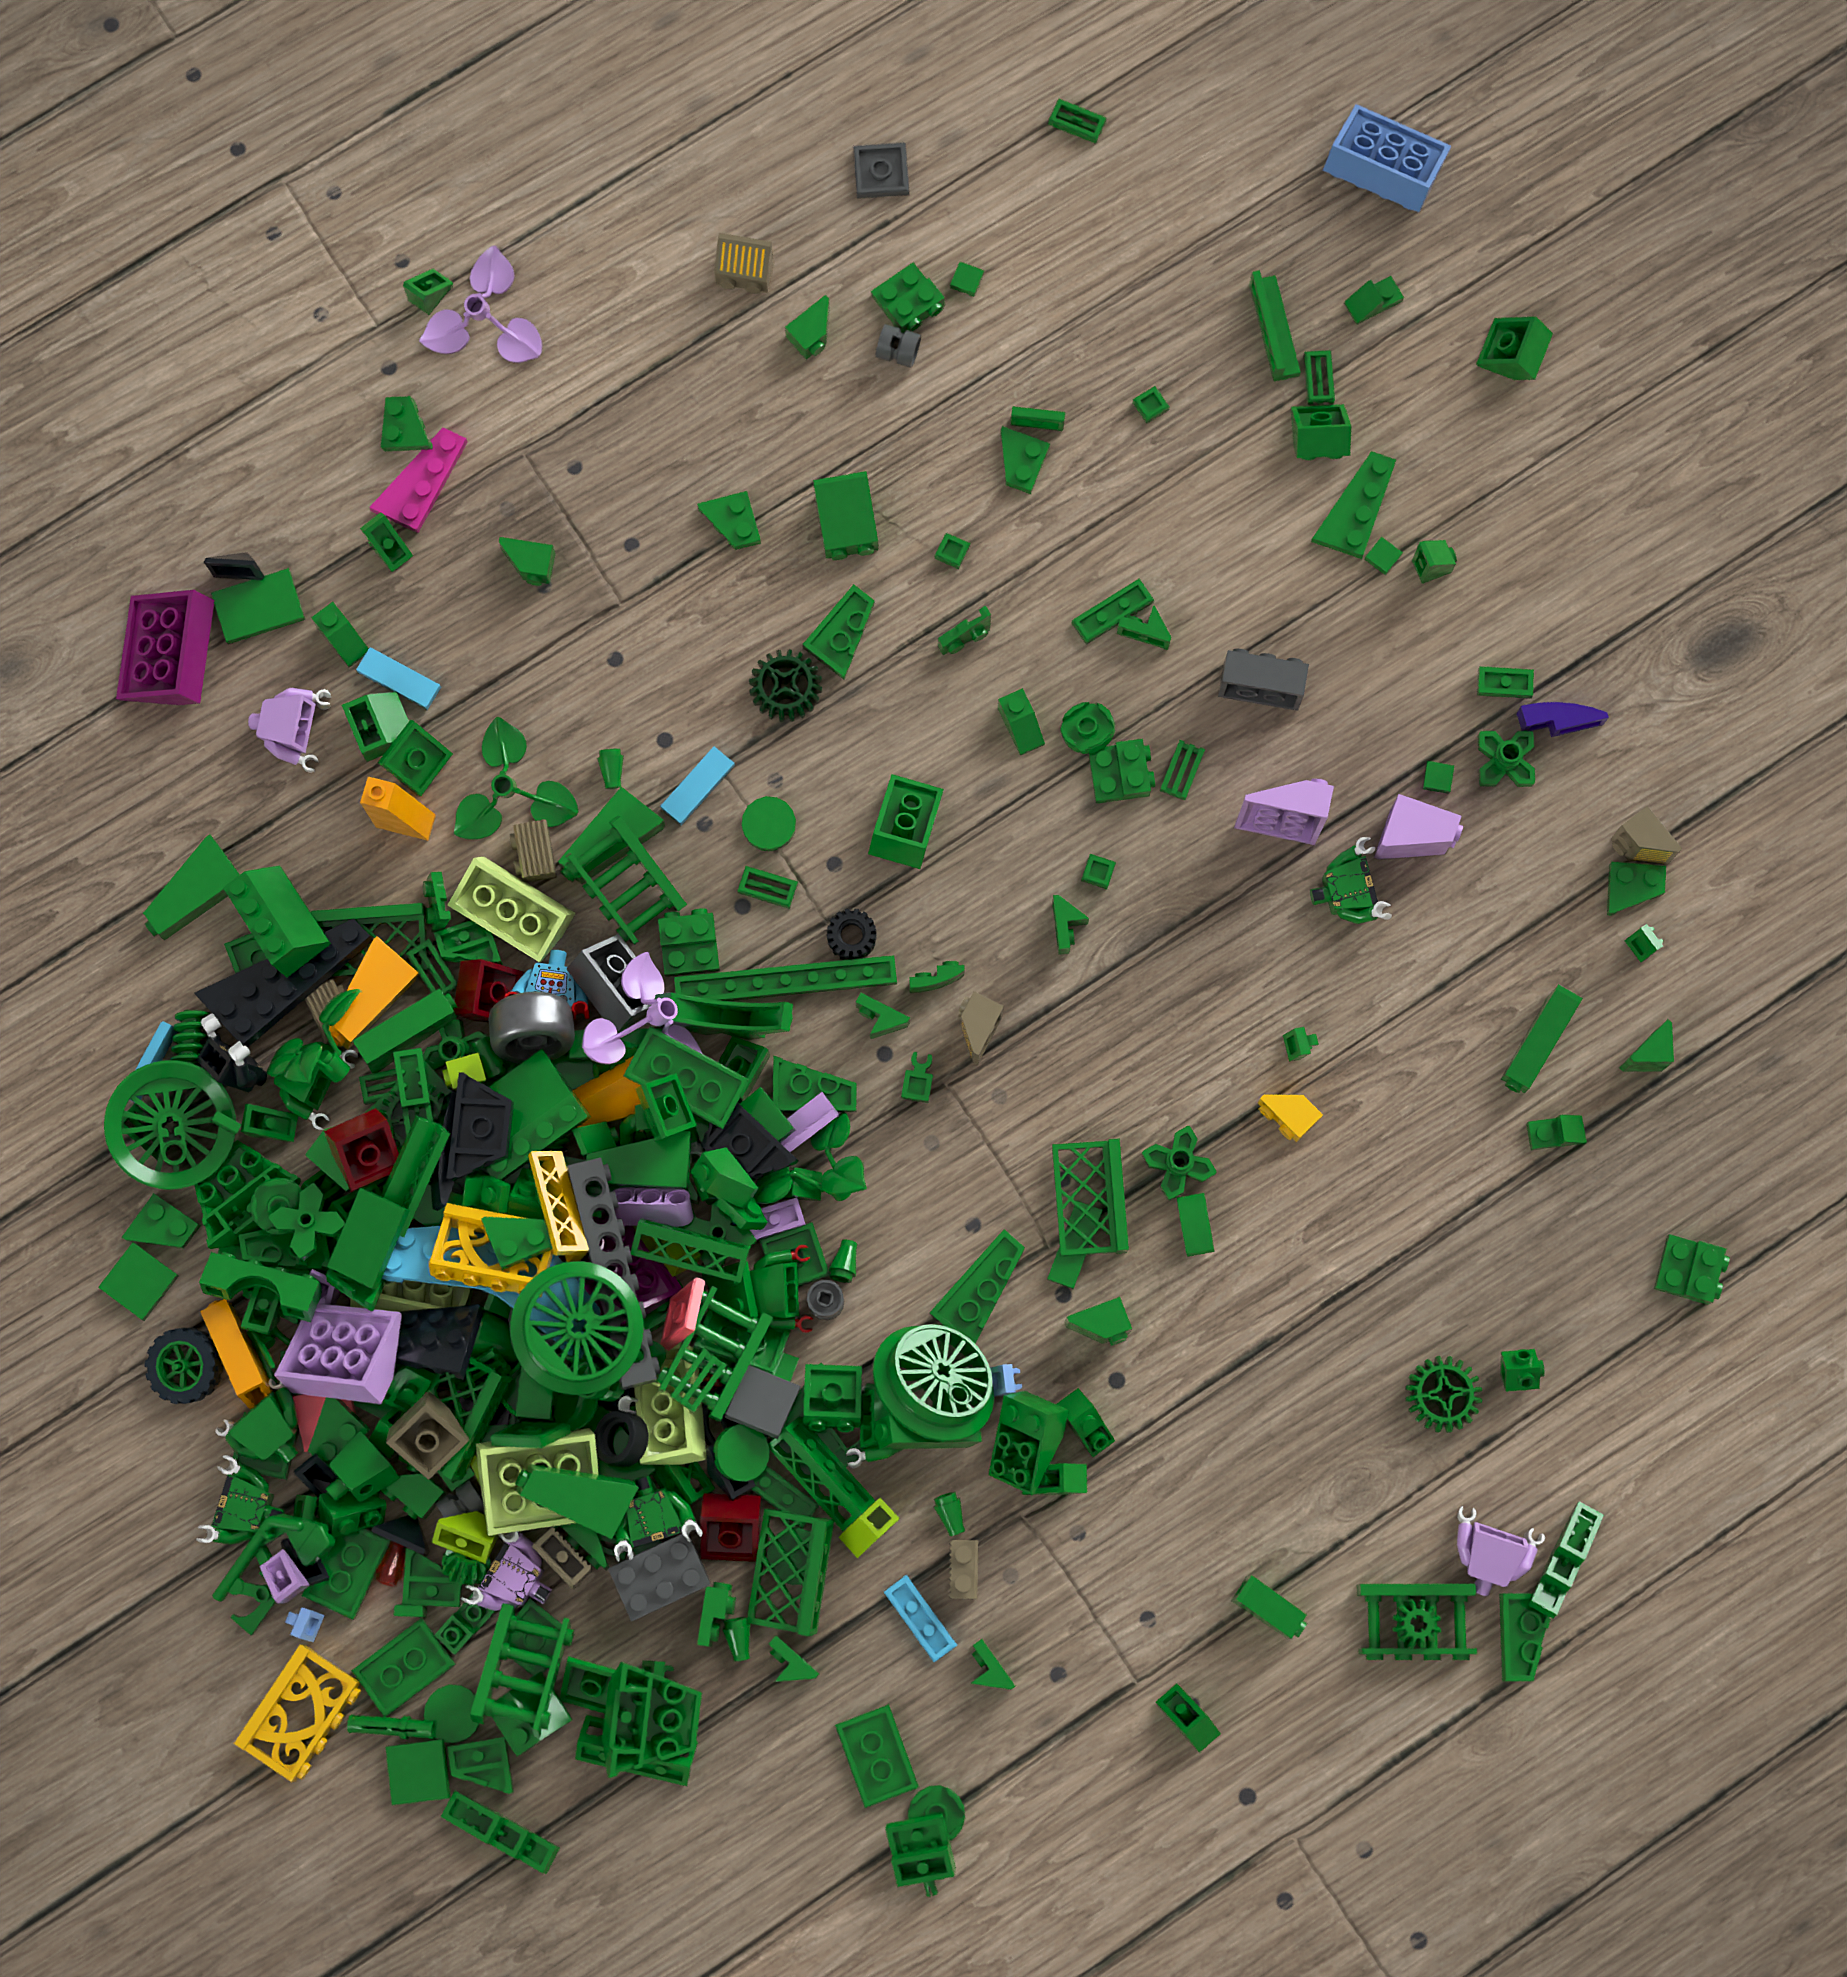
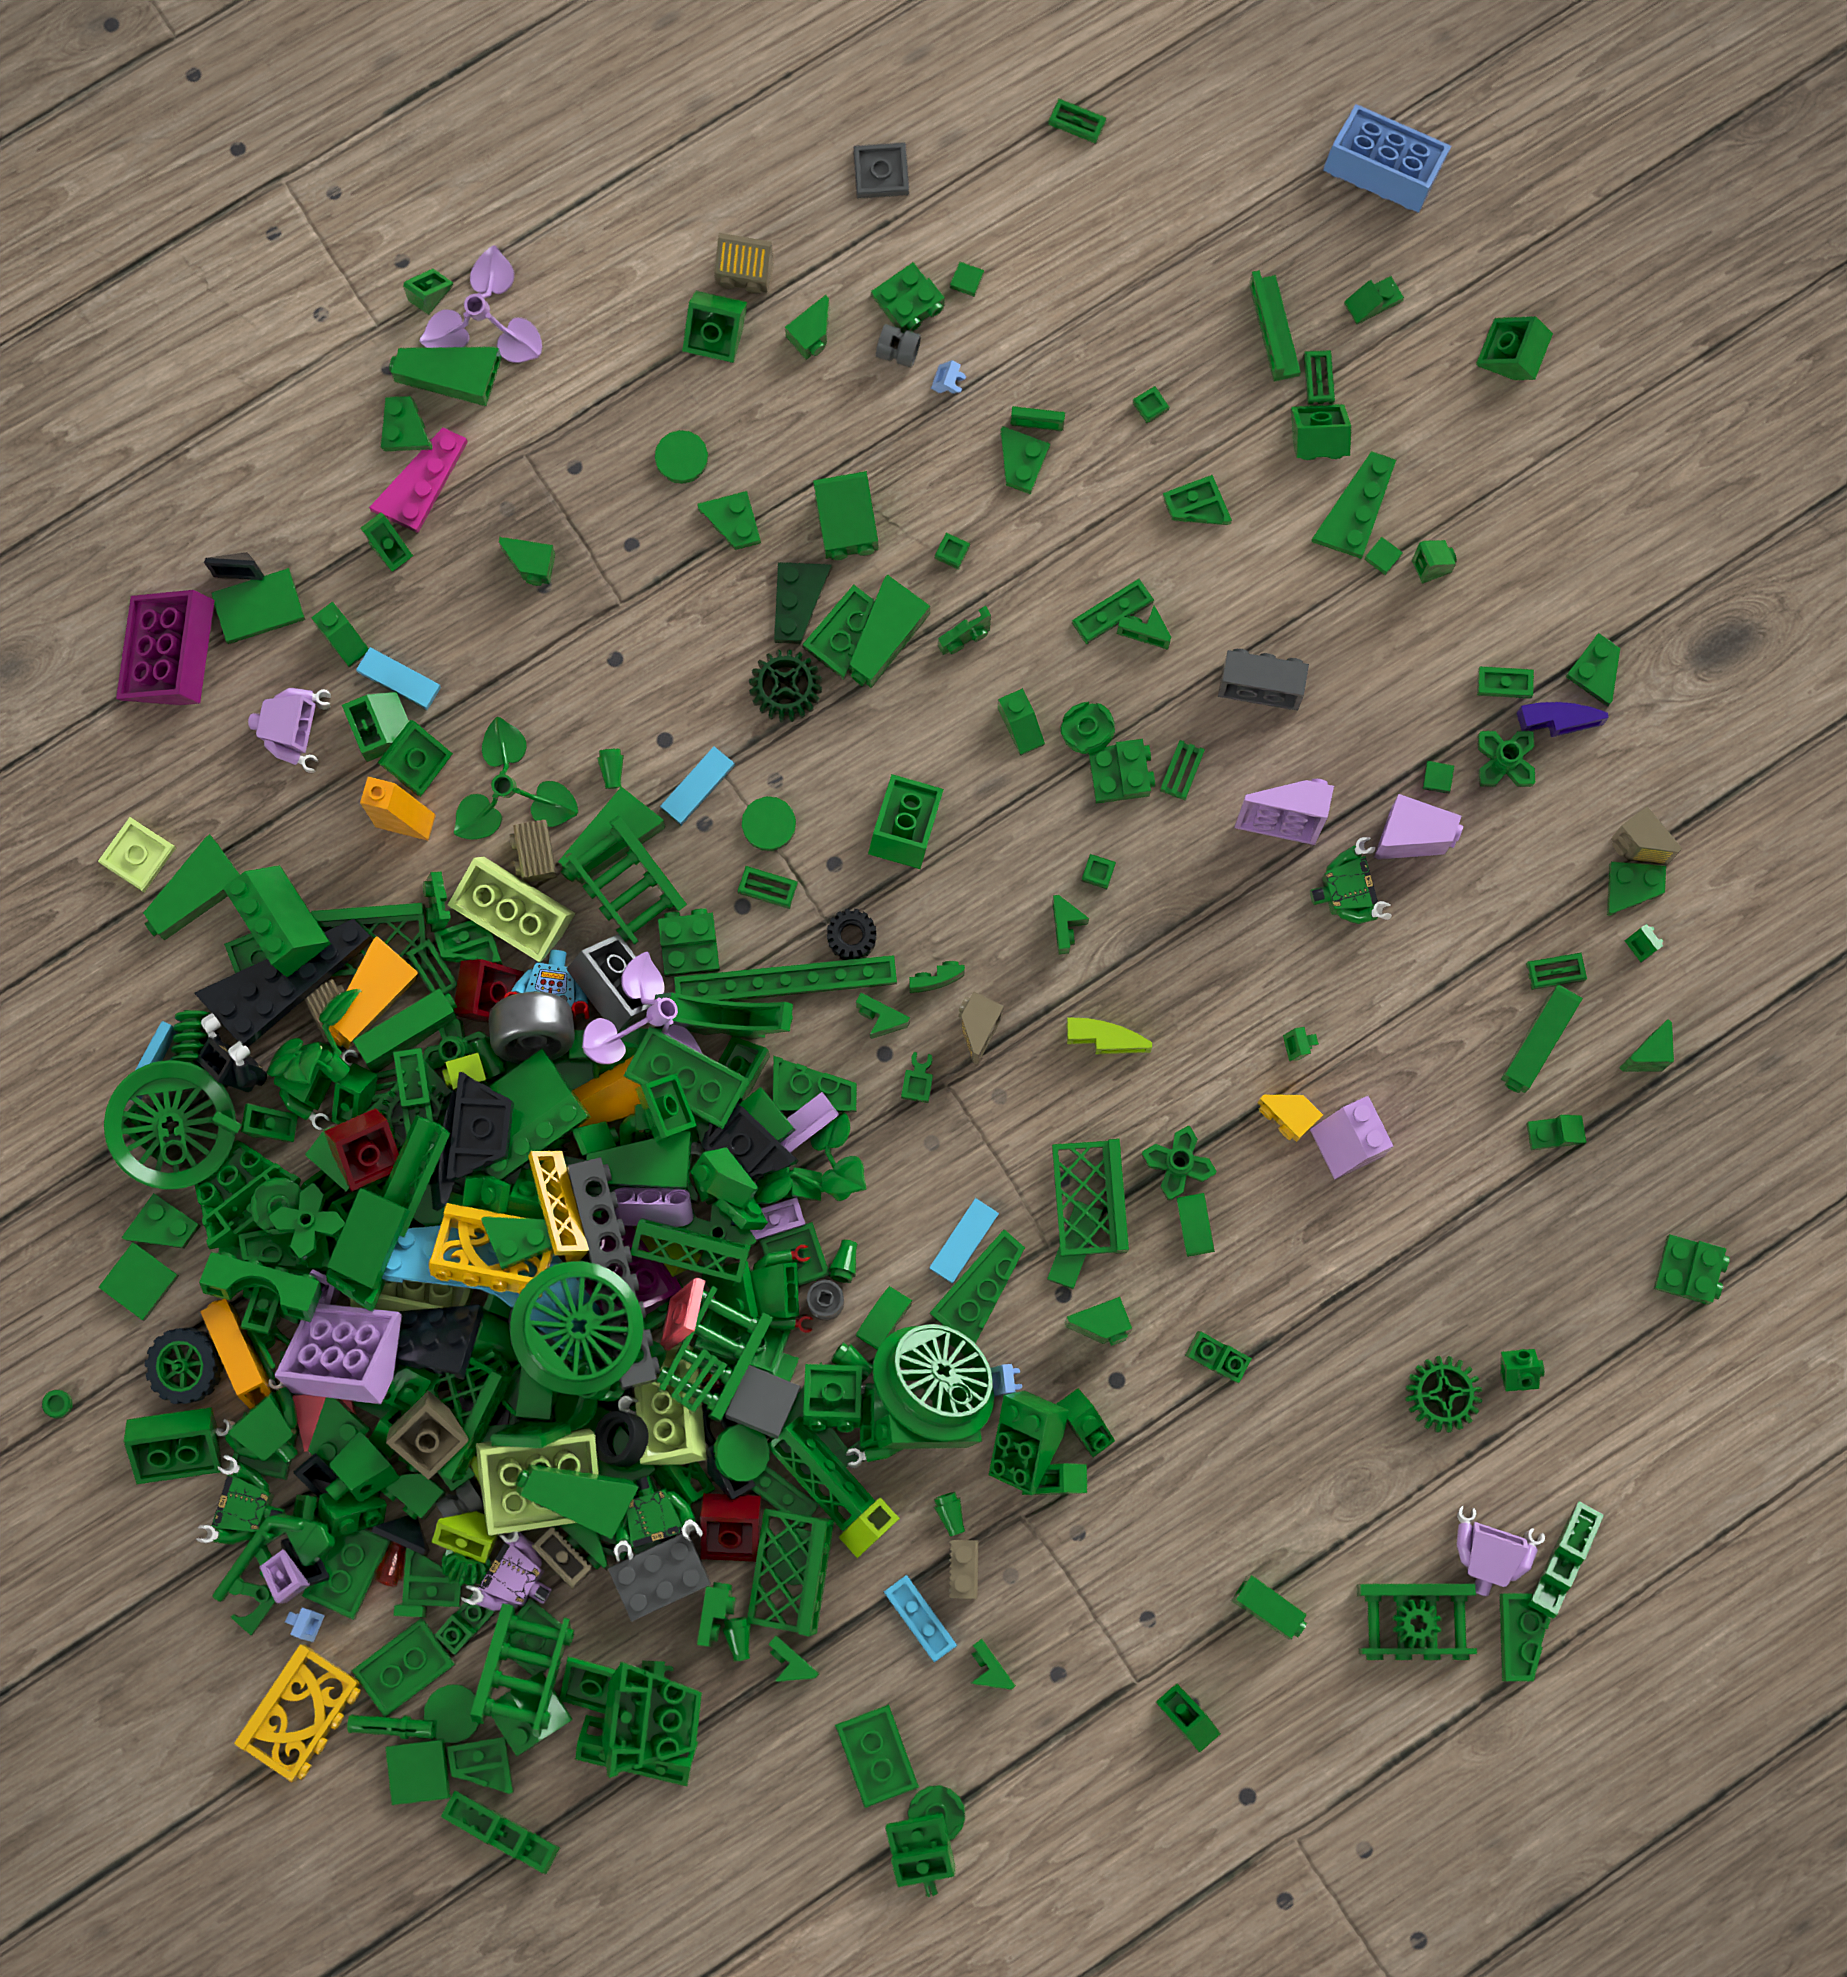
(57, 1404): none -> green tile
(137, 854): none -> yellowish green tile
(173, 1445): none -> green slope
(353, 1094): none -> green slope
(449, 371): none -> green slope
(681, 456): none -> green tile
(714, 326): none -> green slope
(796, 598): none -> dark green wing
(849, 1356): none -> green cone
(883, 1317): none -> green slope
(888, 629): none -> green slope
(946, 376): none -> light blue tile
(964, 1241): none -> medium azure tile
(1106, 1036): none -> lime slope
(1197, 503): none -> green wing
(1218, 1357): none -> green slope
(1352, 1138): none -> lavender slope
(1533, 975): none -> green tile
(1597, 669): none -> green wing

